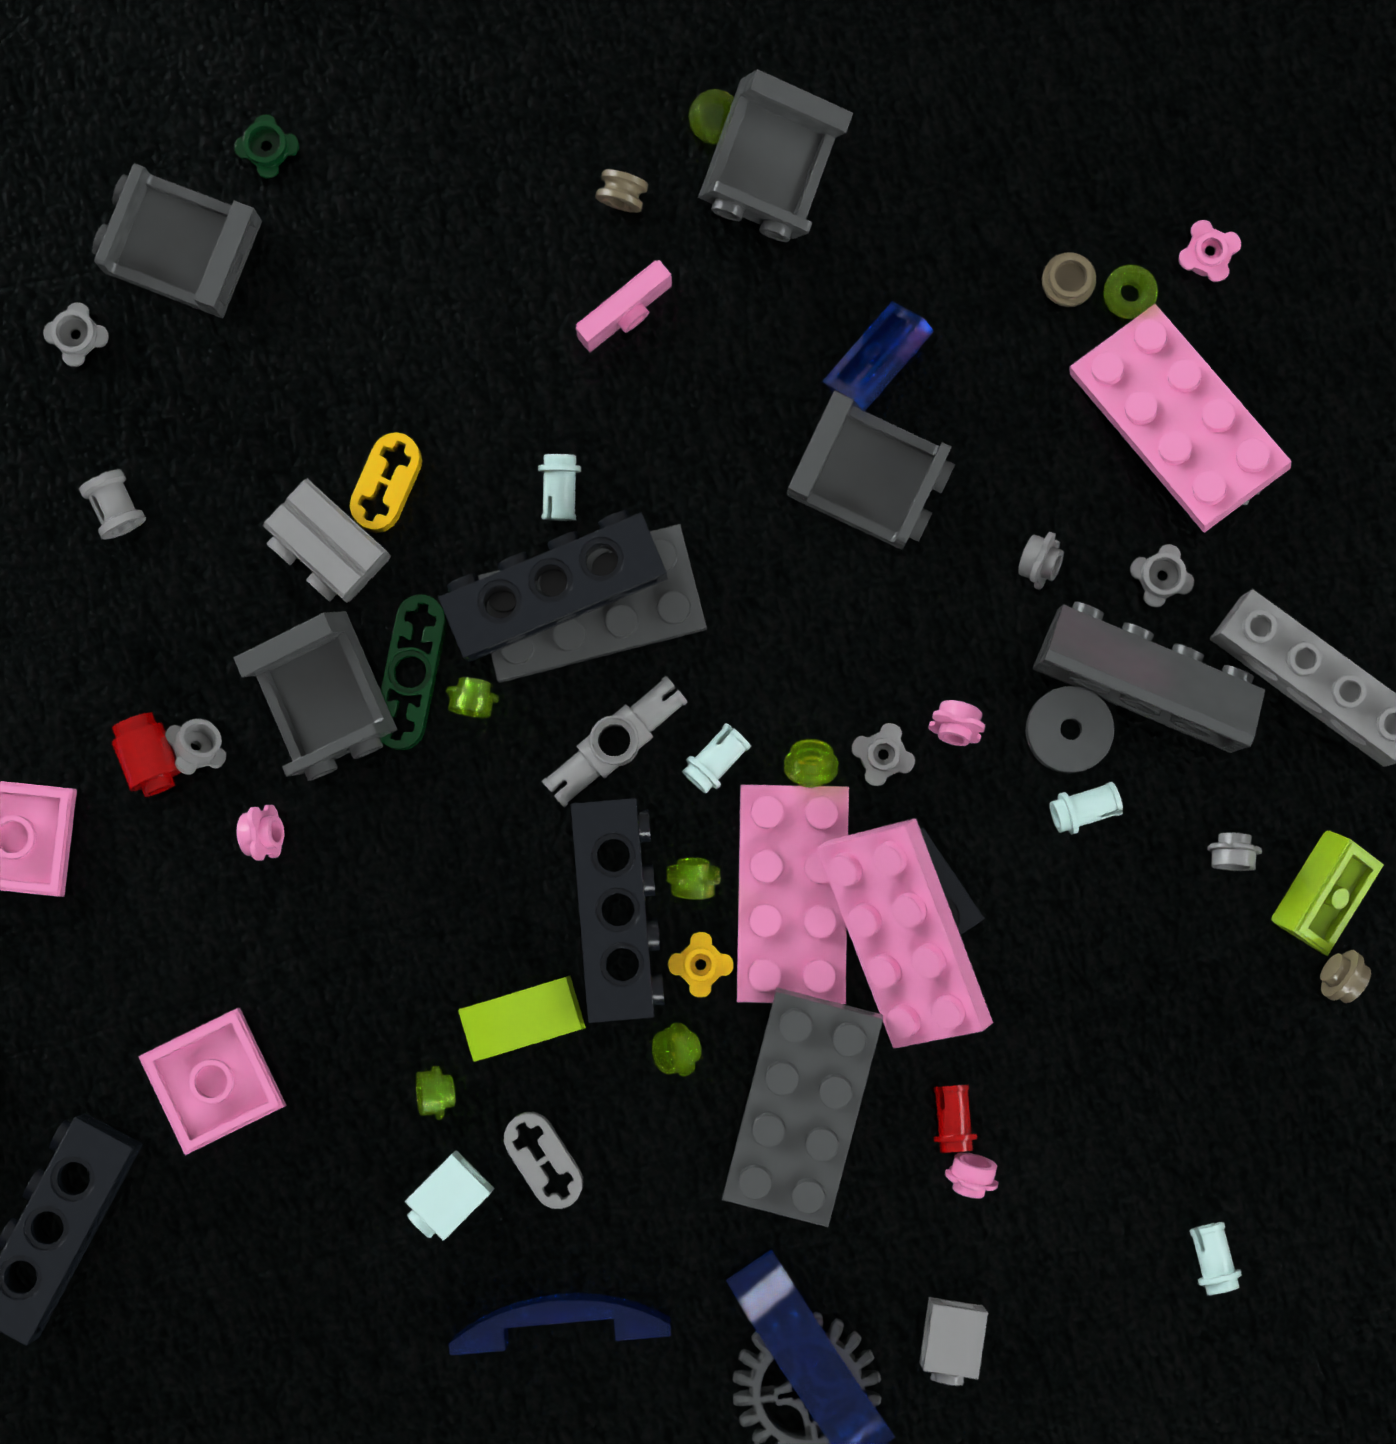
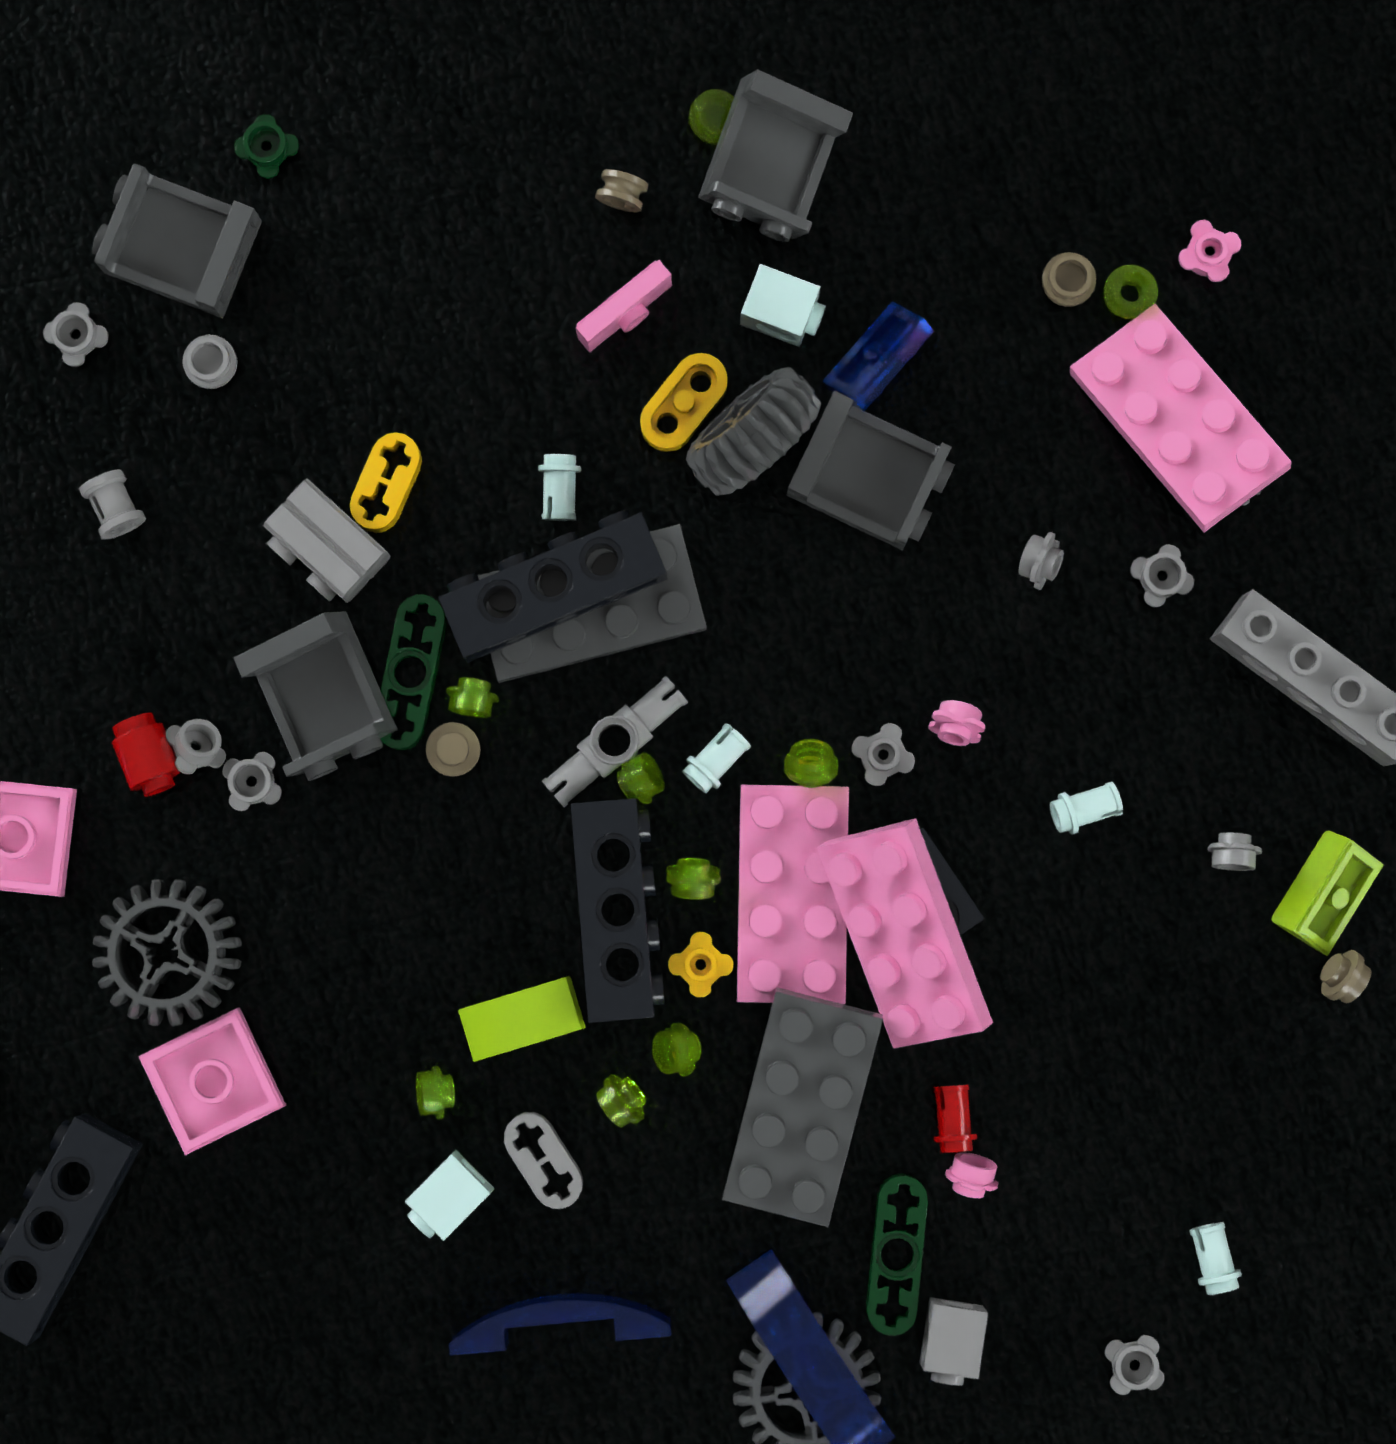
(156, 973): none -> dark grey gear
(210, 361): none -> light grey plate
(238, 773): none -> light grey plate
(260, 832): bright pink plate -> none
(453, 749): none -> dark tan plate
(621, 1100): none -> clear neon green plate
(641, 778): none -> clear neon green plate
(683, 403): none -> yellow plate
(753, 431): none -> dark grey gear
(782, 306): none -> light aqua brick
(879, 1293): none -> dark green beam
(1094, 725): dark grey piece -> none
(1148, 1373): none -> light grey plate
(1150, 678): dark grey slope -> none

